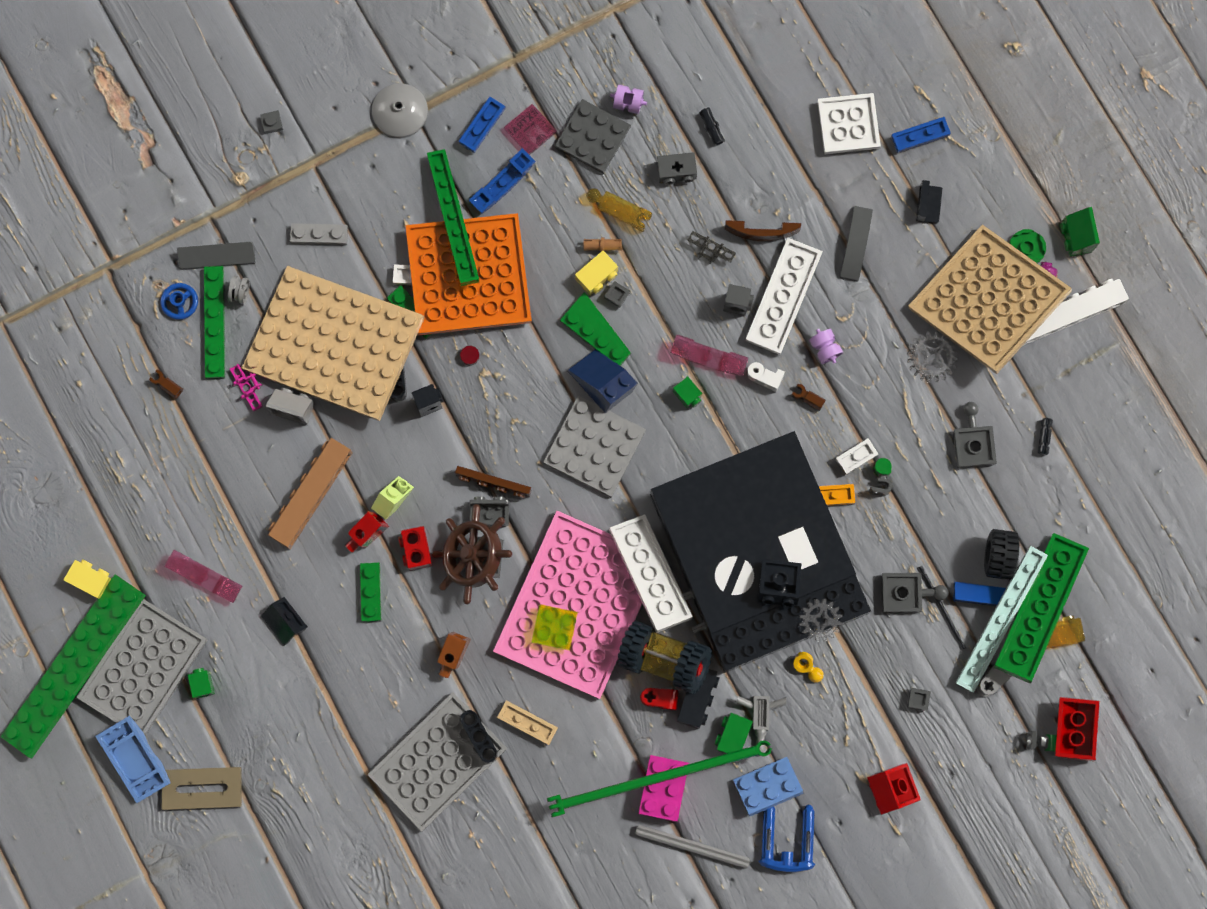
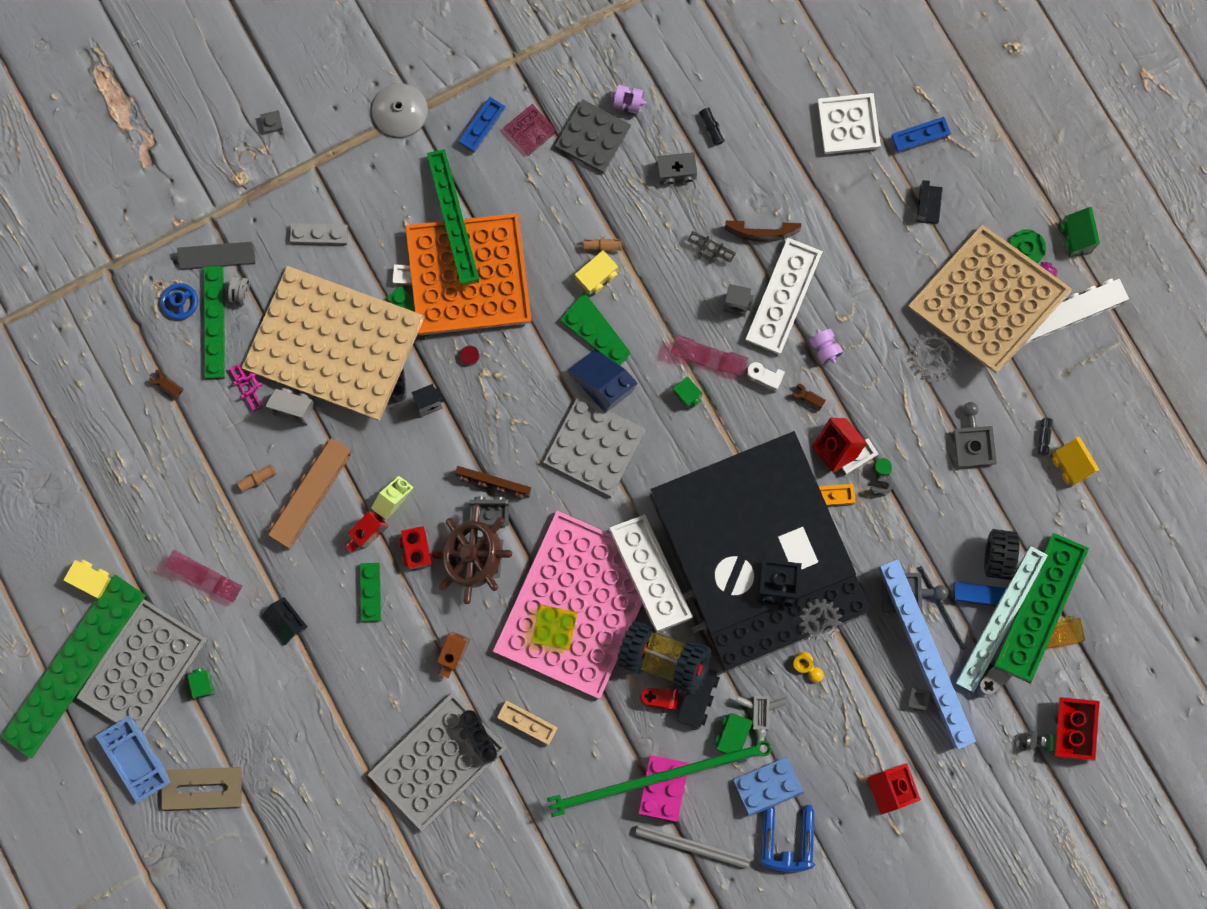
(256, 478): none -> medium nougat pin
(503, 182): blue slope -> none
(617, 294): dark grey plate -> none
(619, 208): clear yellow plate -> none
(838, 443): none -> red slope
(856, 243): dark grey slope -> none
(926, 654): none -> light blue brick
(1074, 462): none -> yellow slope

